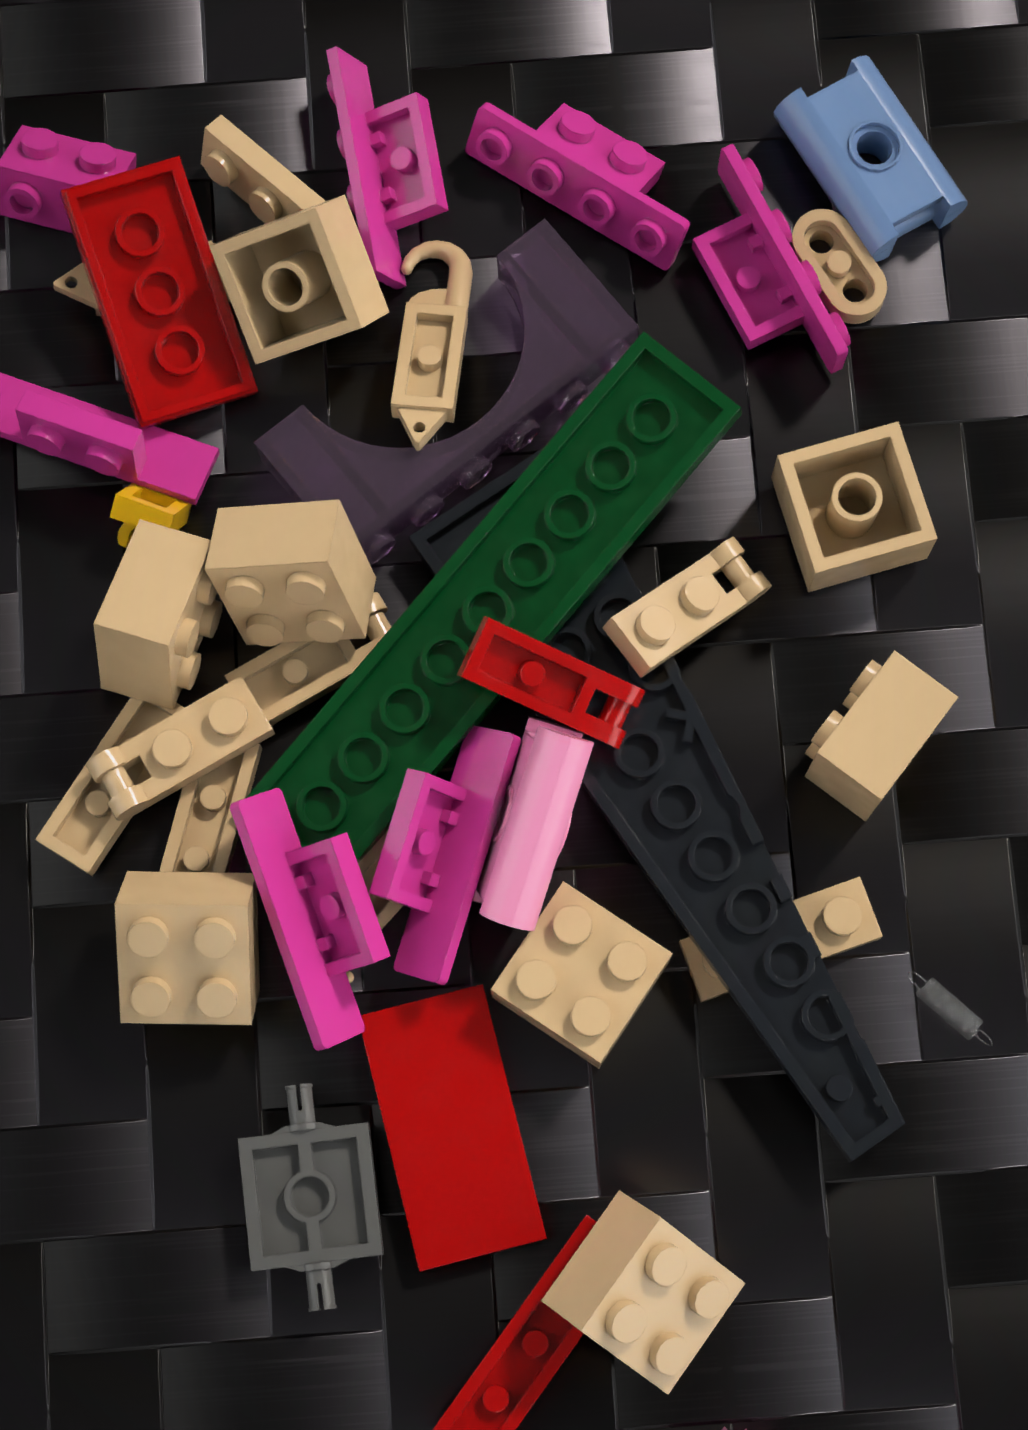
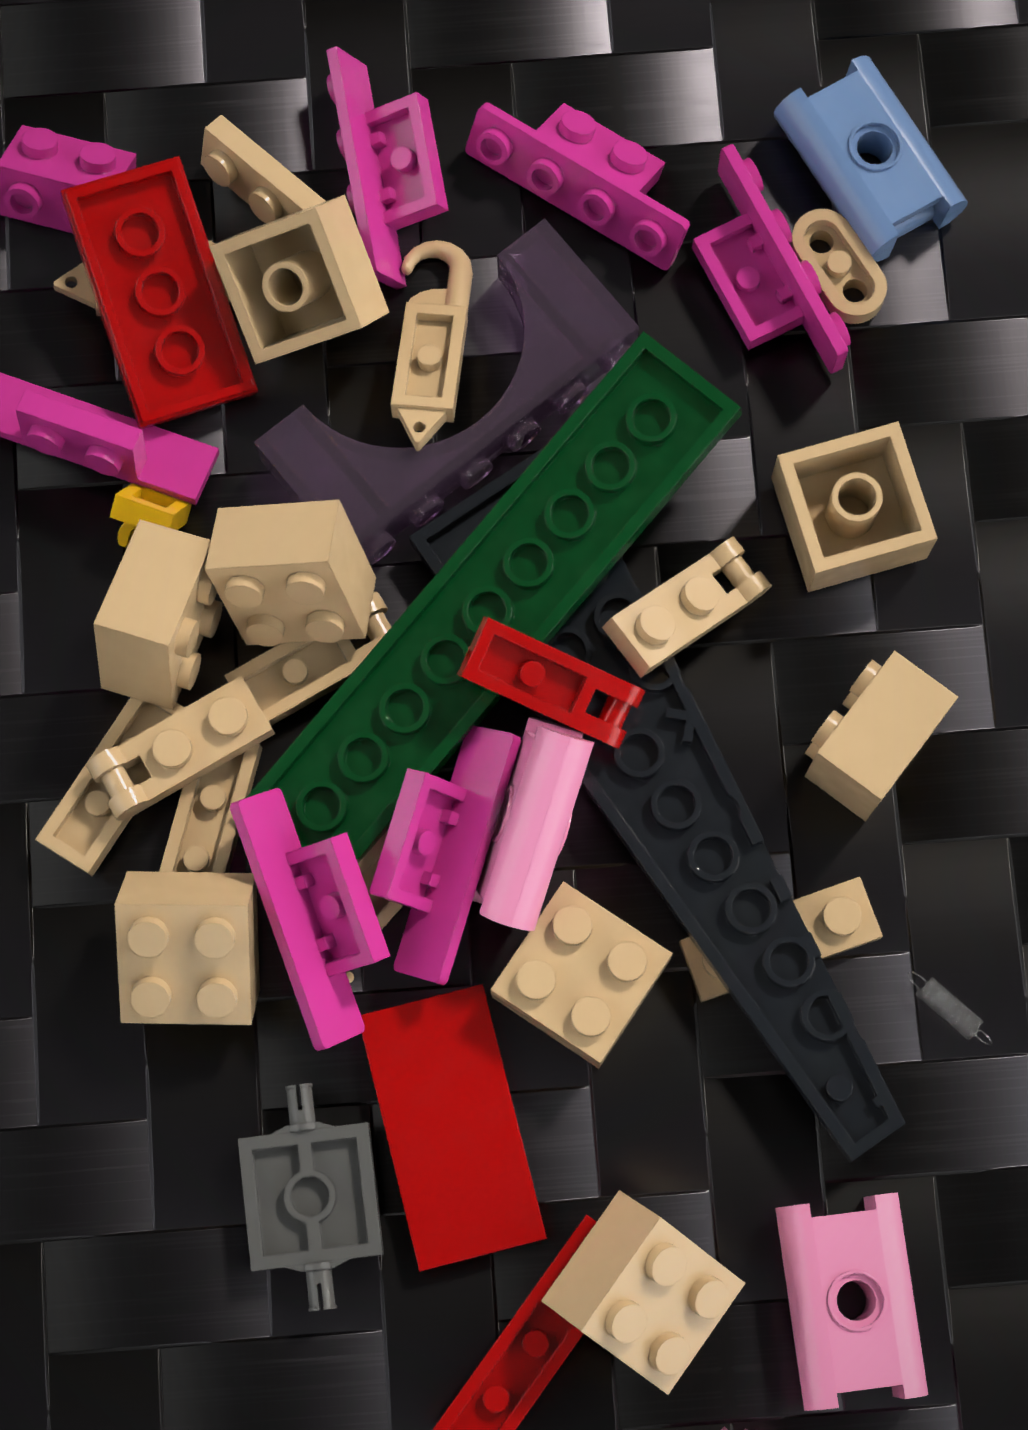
(884, 1340): none -> bright pink piece

